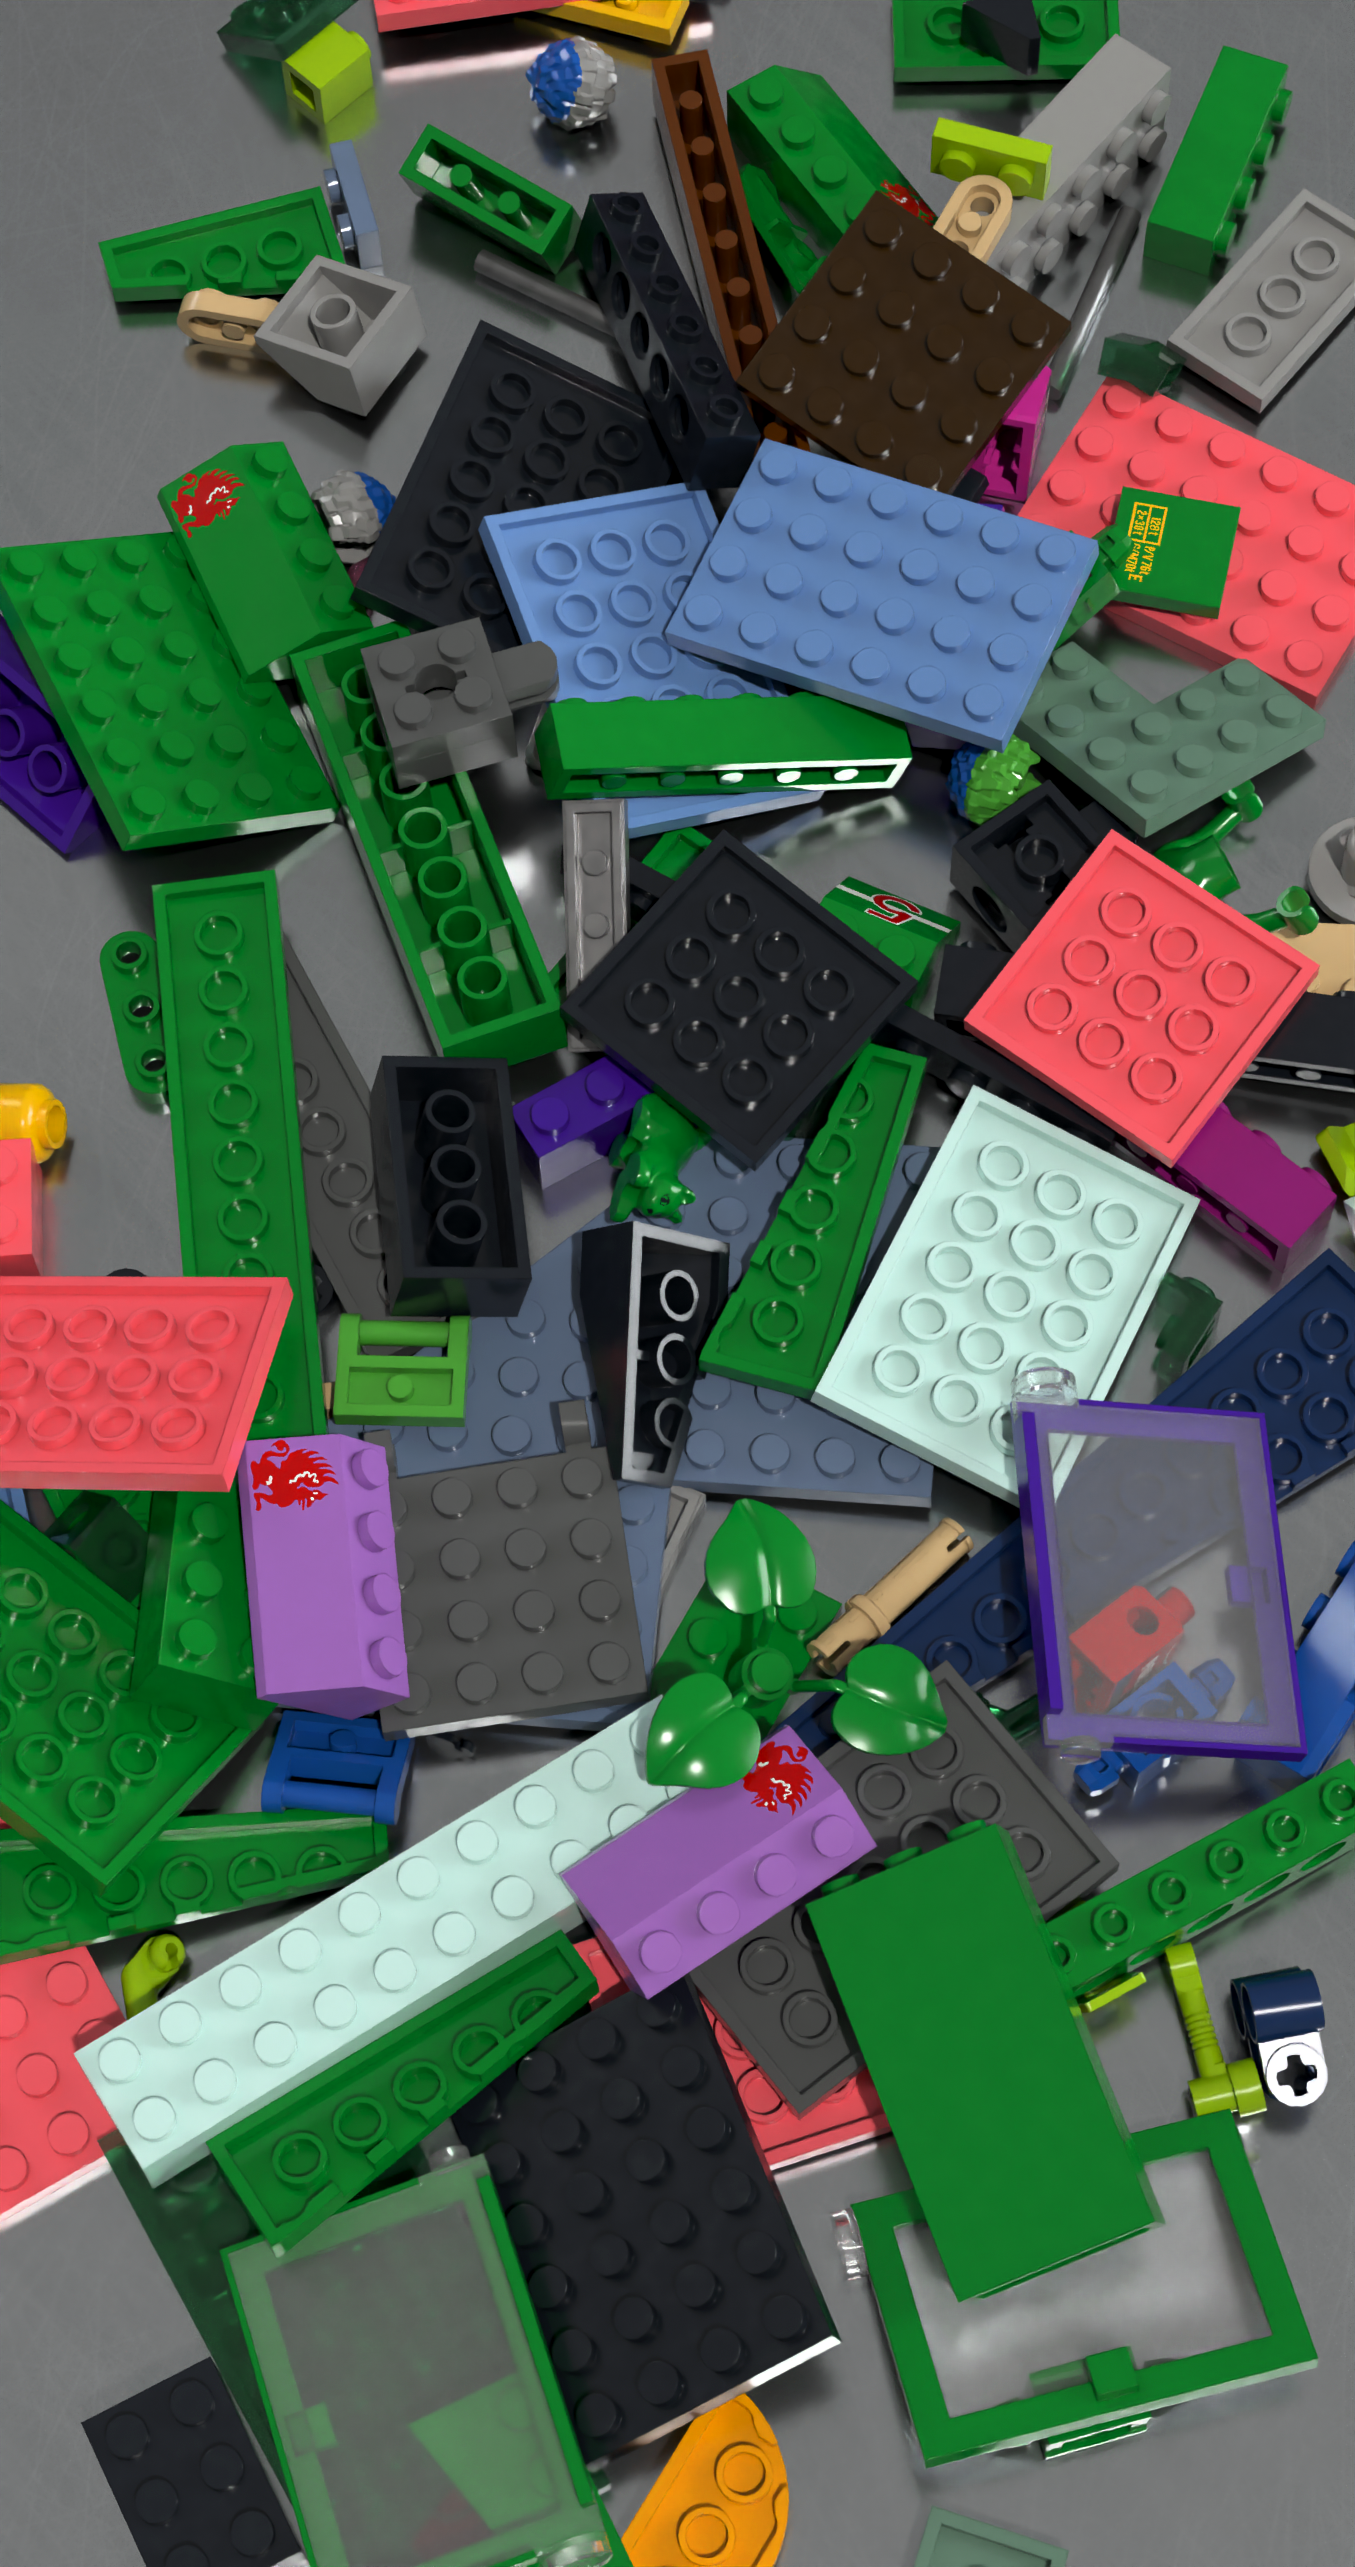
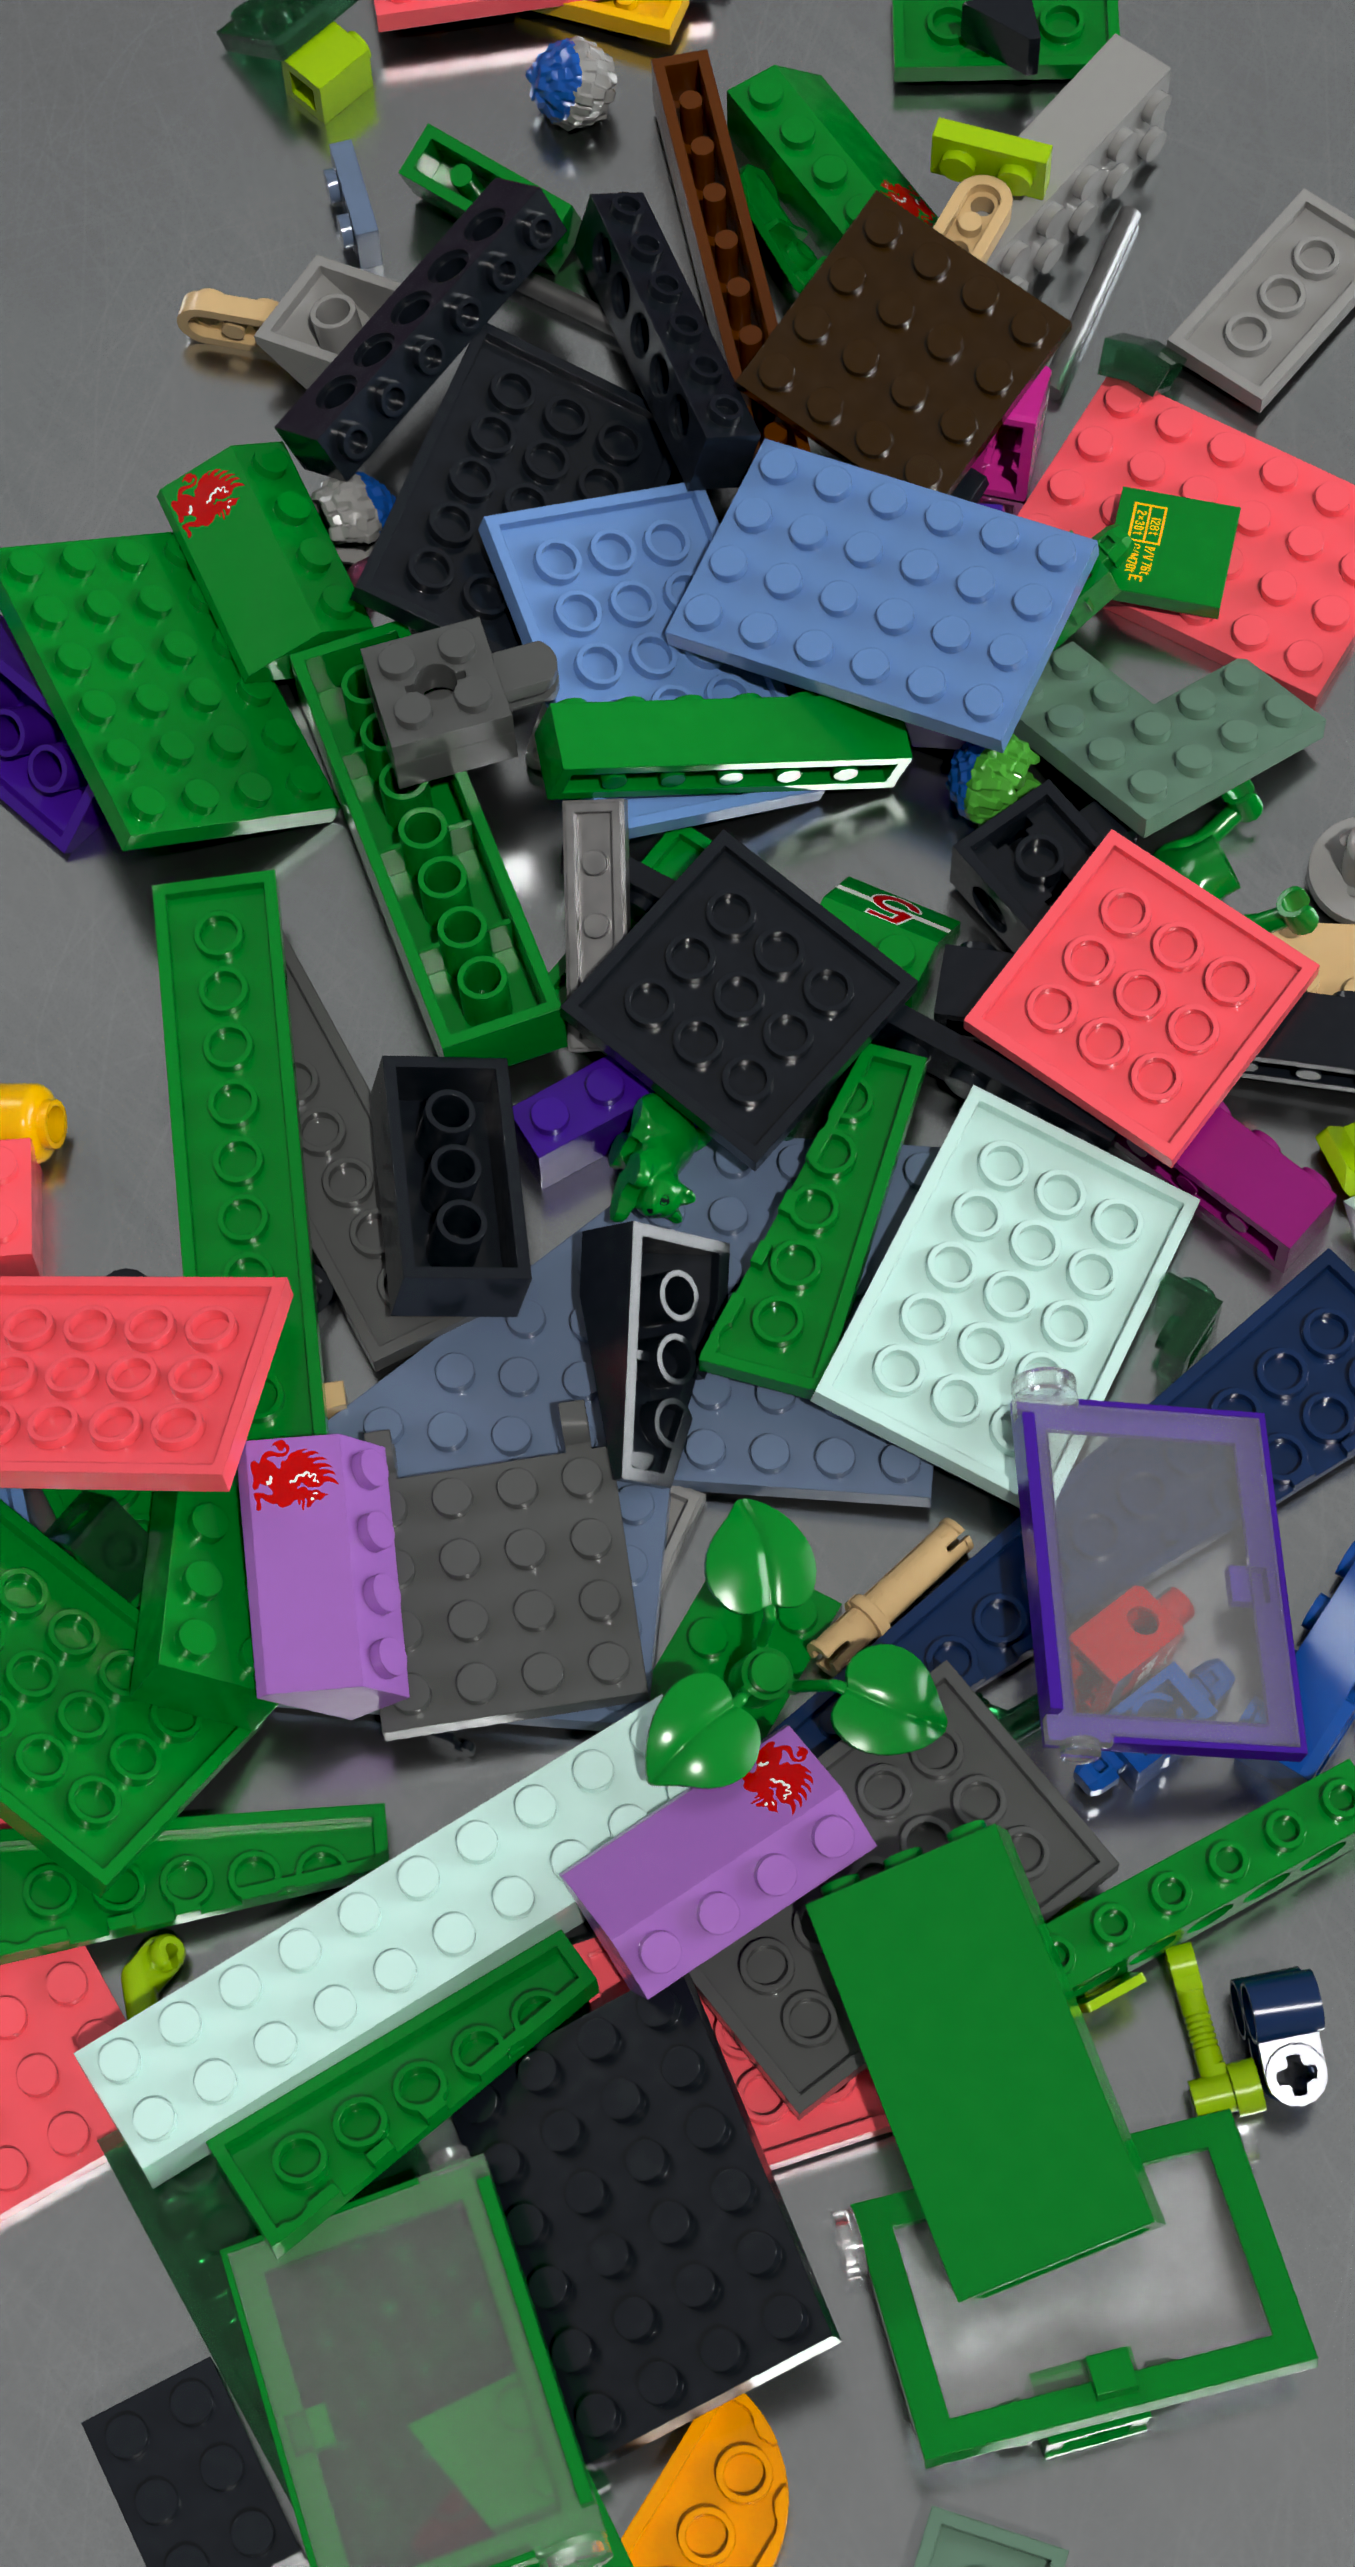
(128, 989): green plate -> none
(234, 251): green wing -> none
(337, 1751): blue plate -> none
(402, 1387): bright green plate -> none
(421, 329): none -> black brick
(1216, 161): green brick -> none

